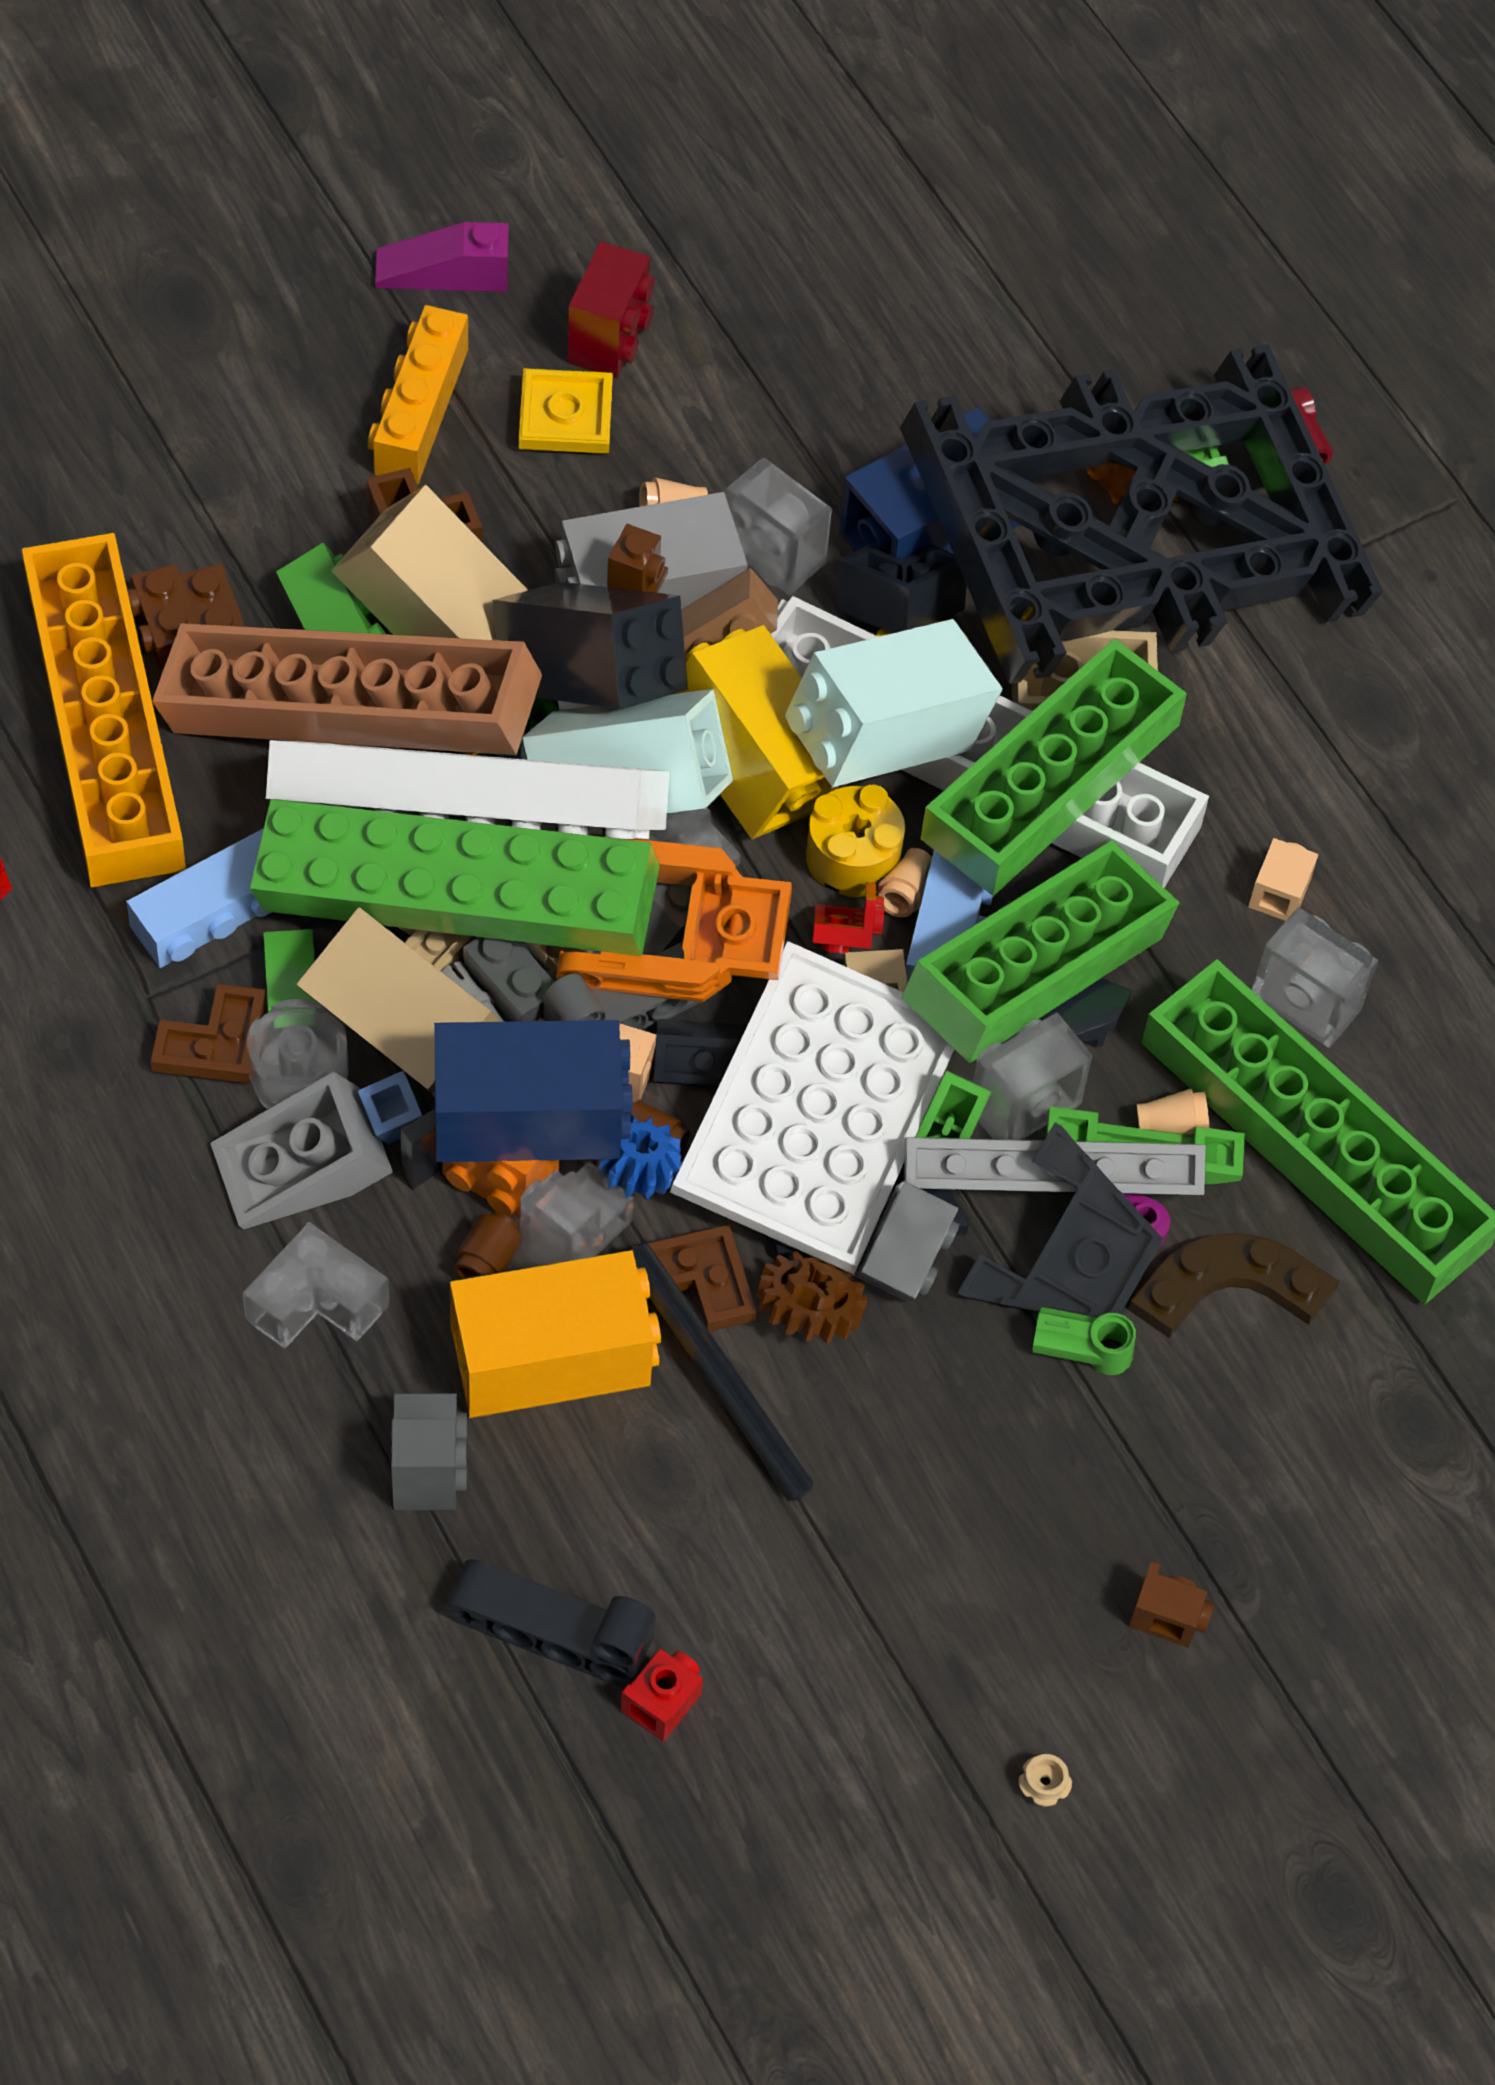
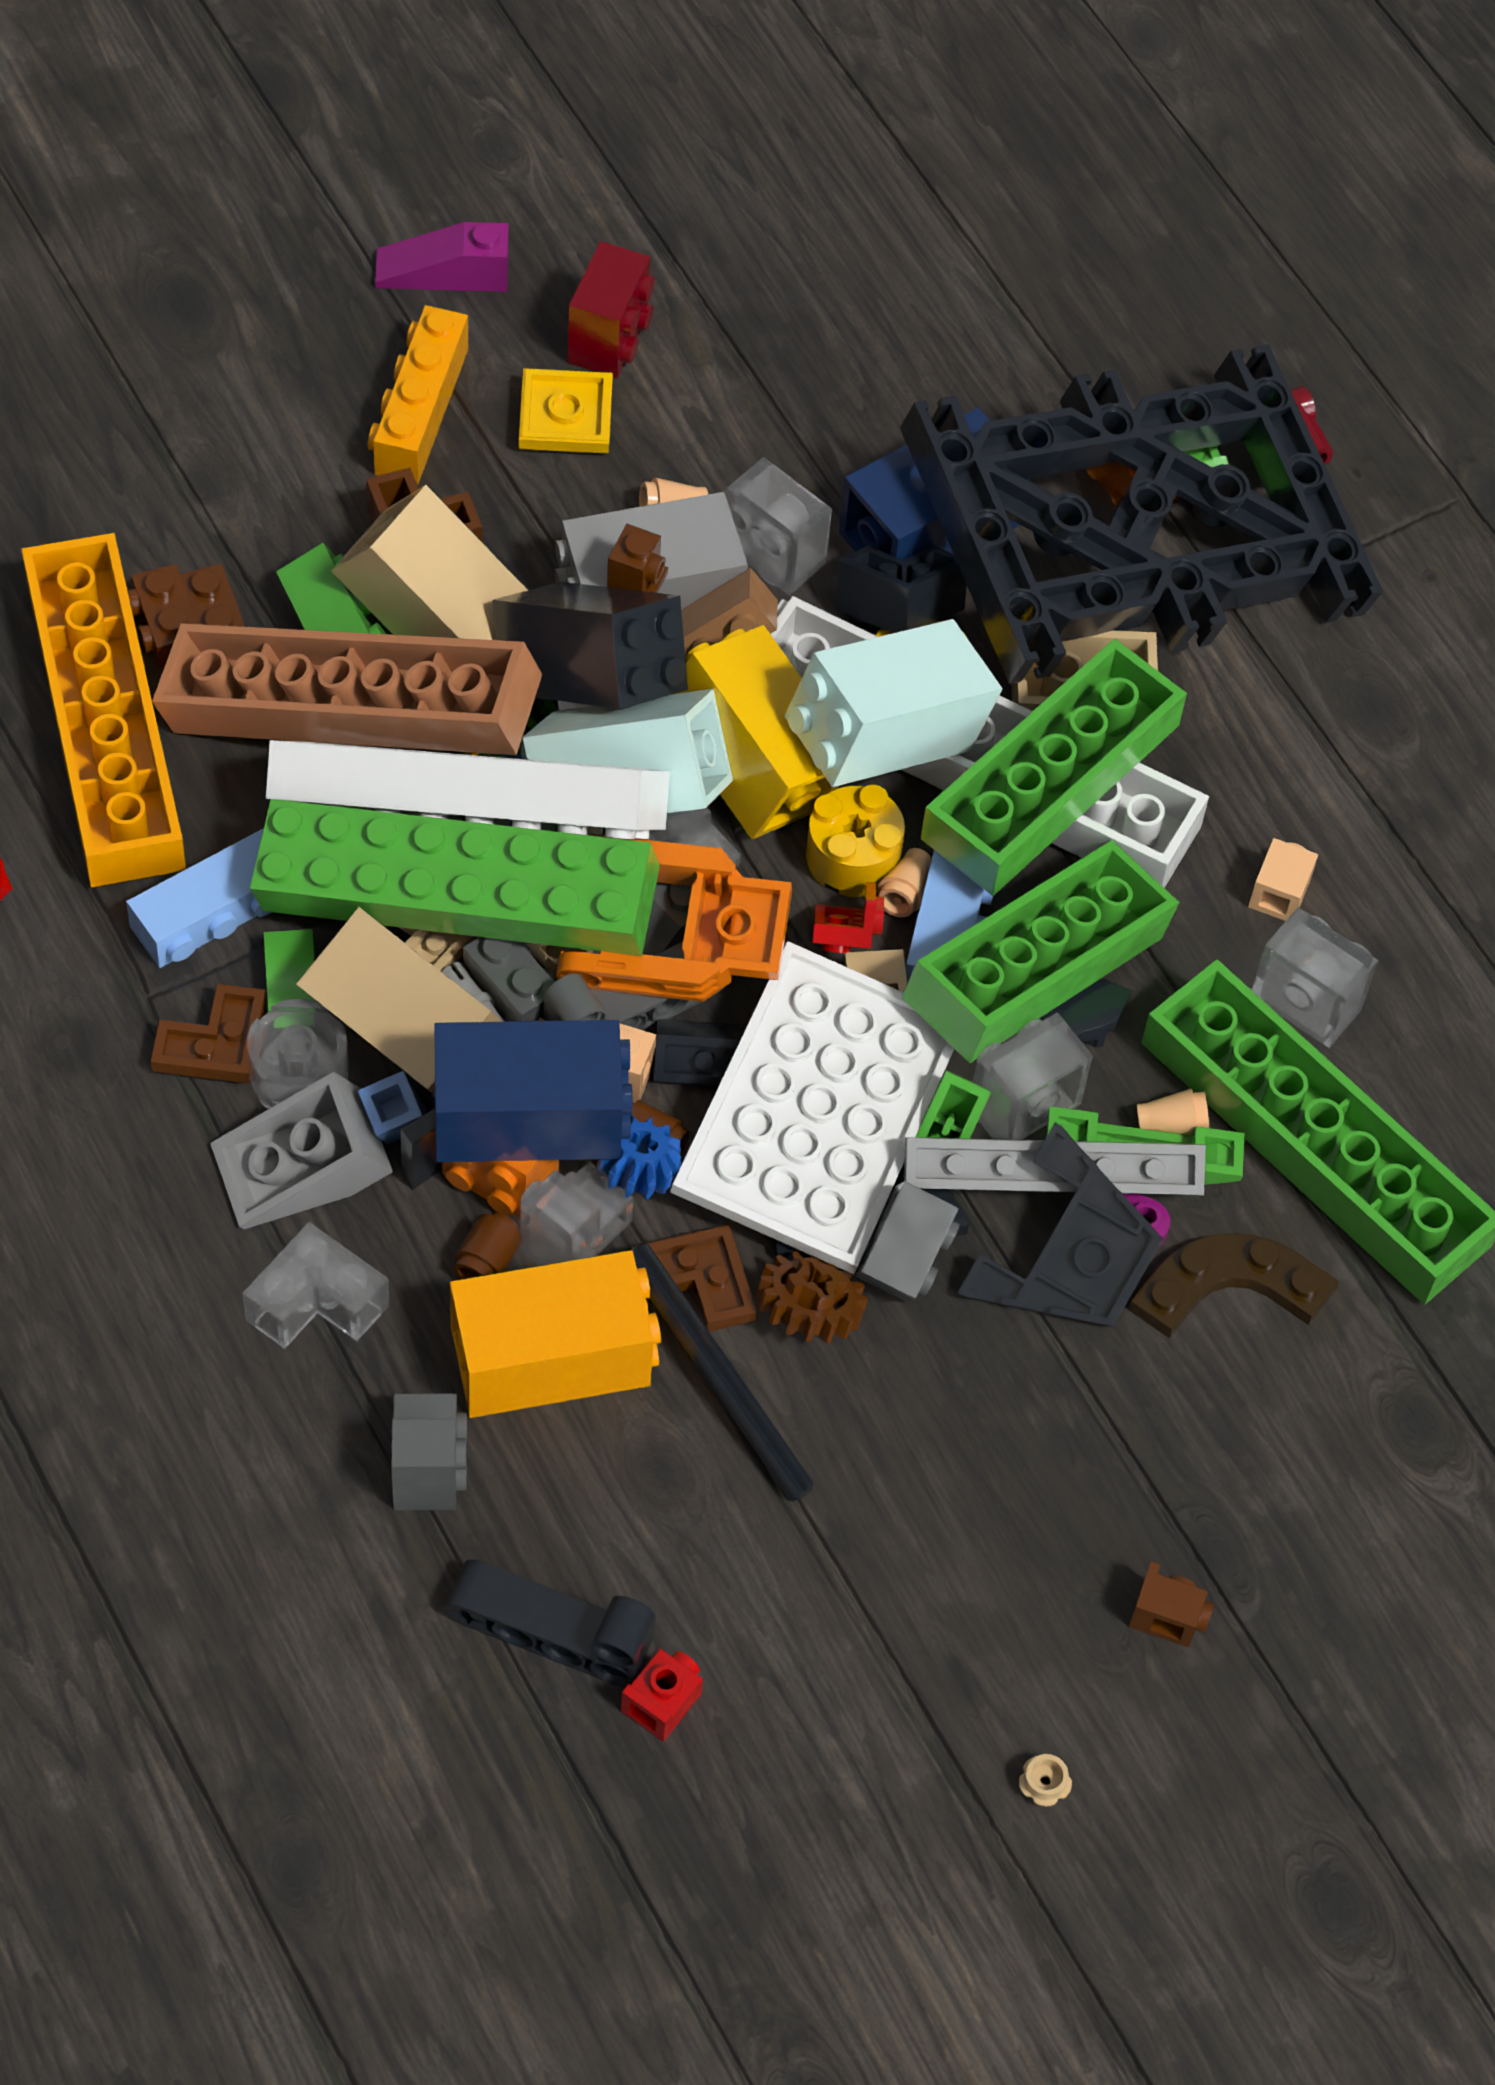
(1080, 1339): bright green piece -> none

